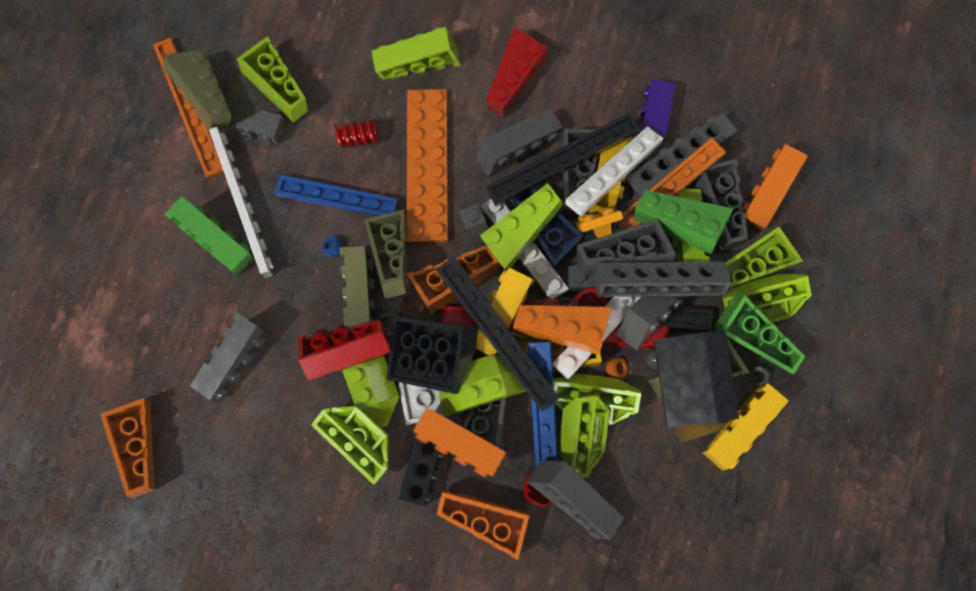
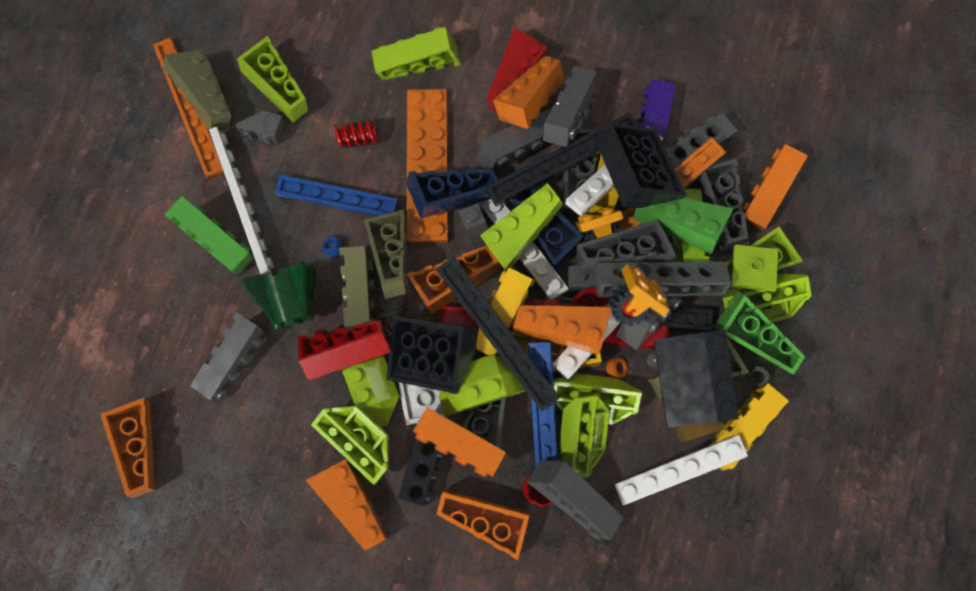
(284, 294): none -> dark green brick
(348, 501): none -> orange wedge
(448, 190): none -> dark blue wedge
(530, 92): none -> orange wedge
(571, 107): none -> dark grey wedge
(637, 298): none -> light orange plate
(638, 165): none -> black slope
(681, 469): none -> white plate
(754, 268): none -> lime plate

